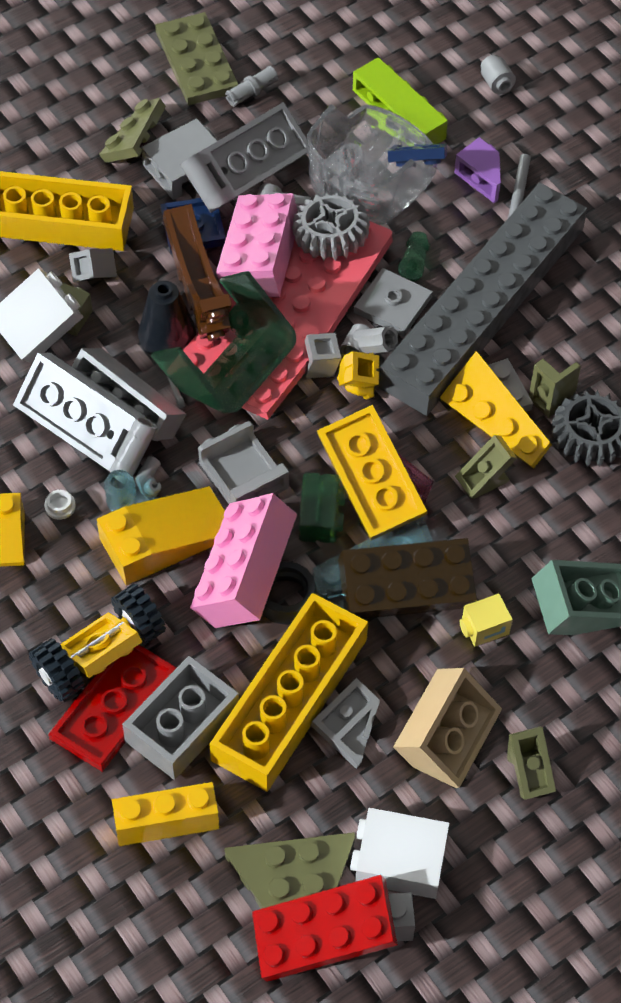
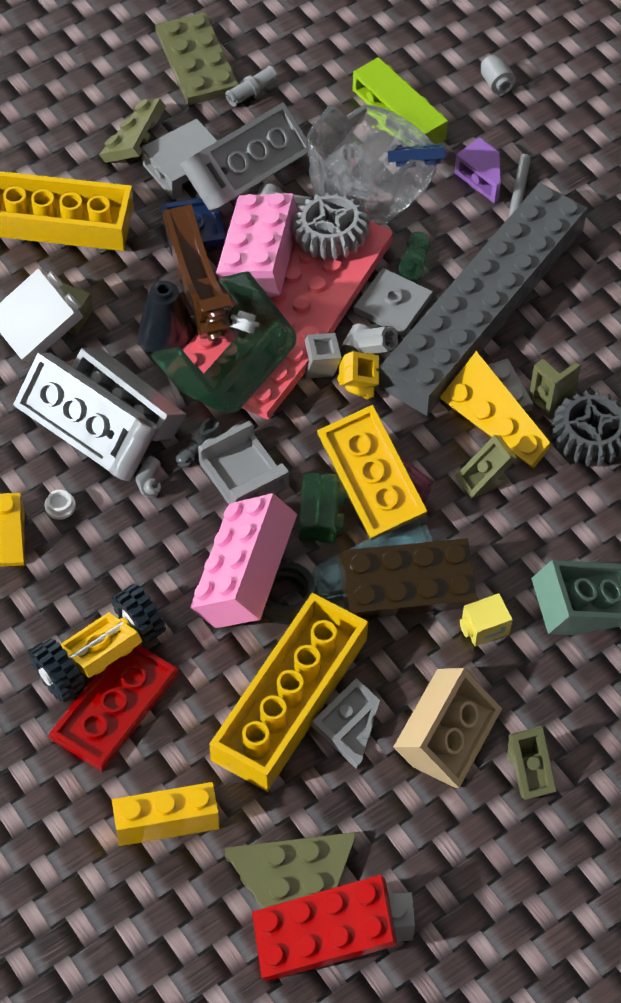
(92, 264): light grey panel -> none
(119, 490): clear light blue brick -> none
(160, 532): yellow slope -> none
(180, 717): light grey brick -> none
(207, 430): none -> dark grey piece
(244, 321): none -> white plate
(402, 850): white brick -> none

